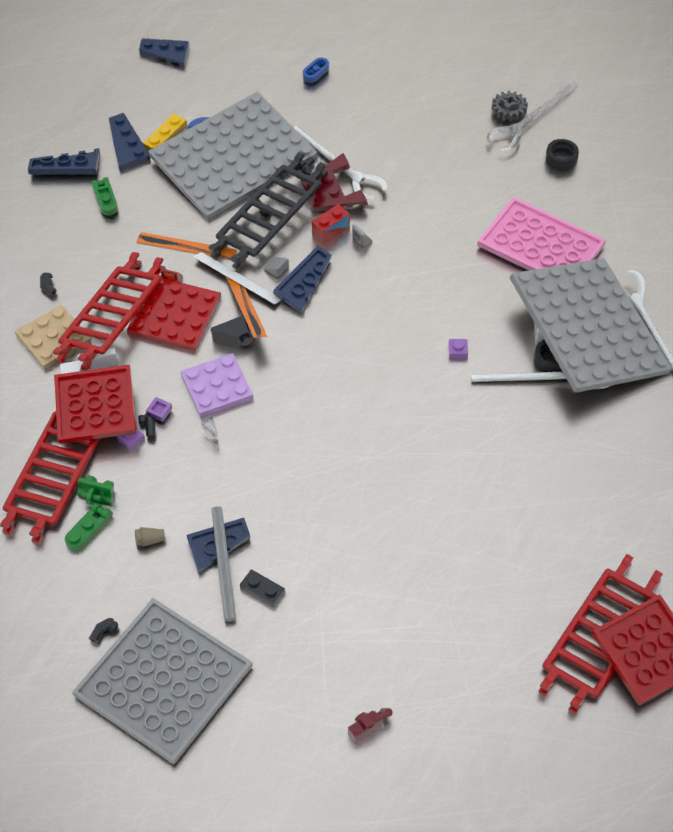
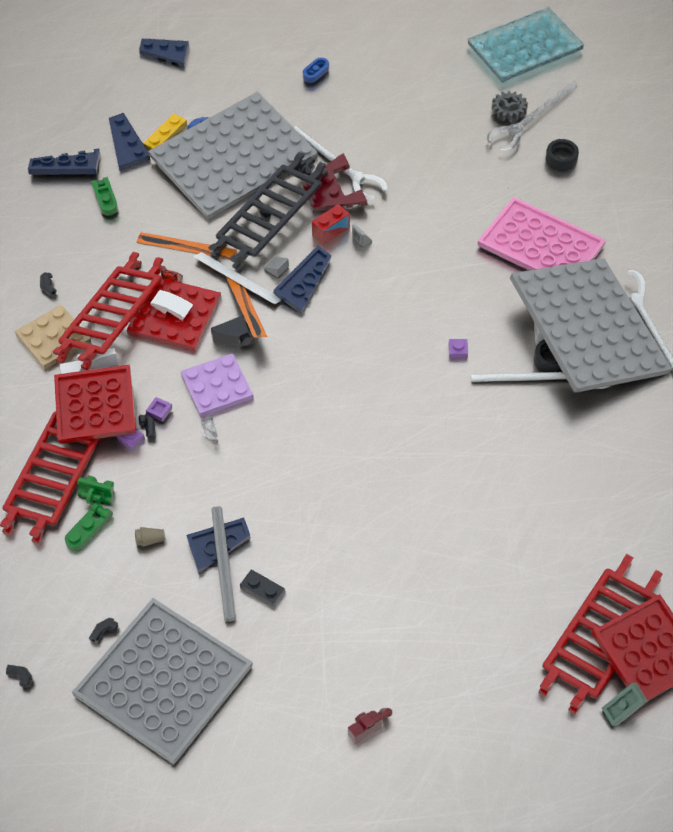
(22, 673): none -> black arm
(173, 304): none -> white slope
(525, 44): none -> clear light blue plate
(624, 704): none -> sand green plate

